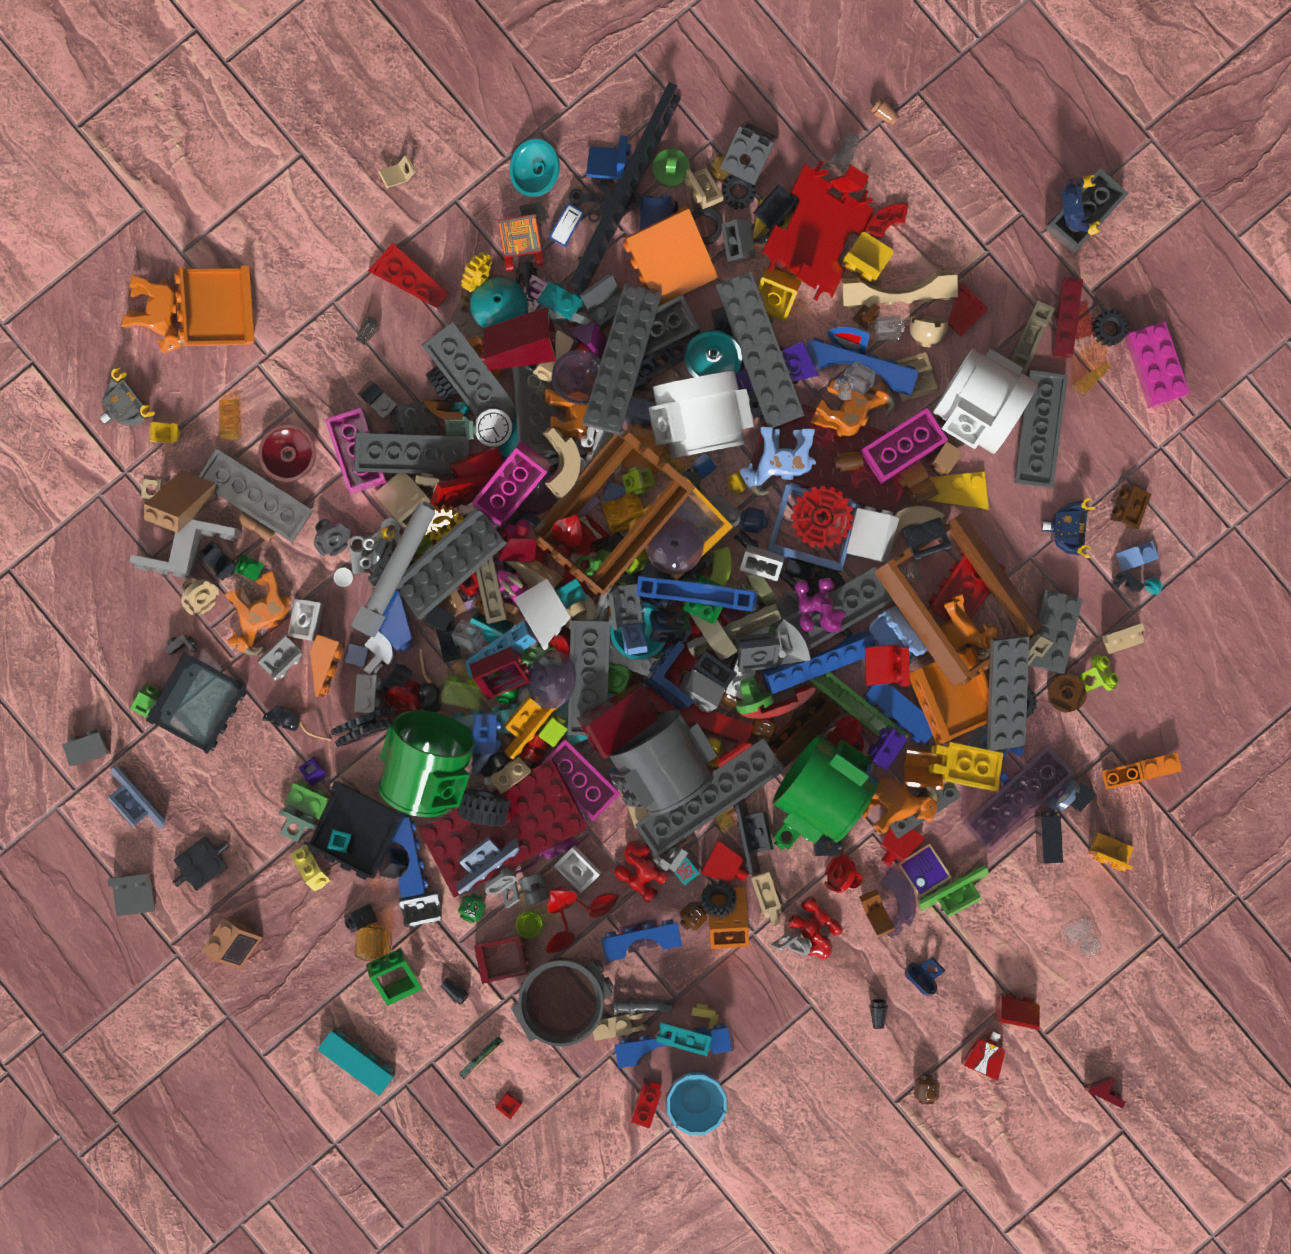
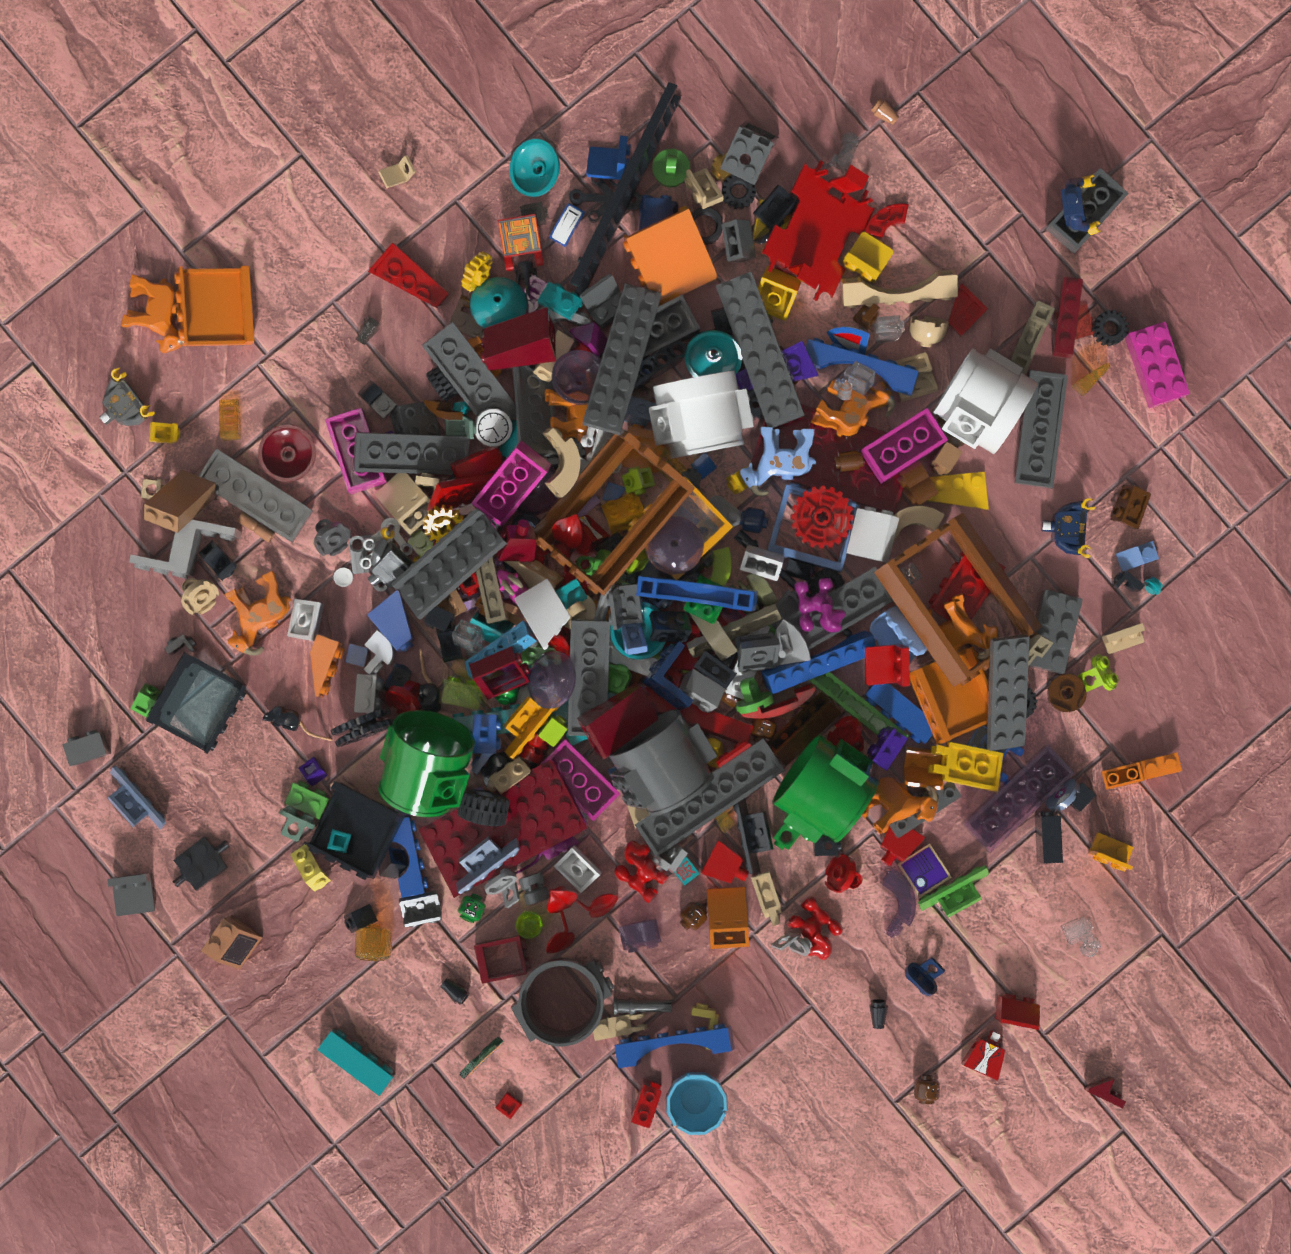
(248, 567): green brick -> none
(280, 657): light grey bracket -> none
(371, 615): light grey brick -> none
(399, 989): green window -> none
(616, 945): blue arch -> none
(684, 1039): teal plate -> none
(719, 888): black tyre -> none
(876, 913): dark orange bracket -> none
(926, 533): black plate -> none

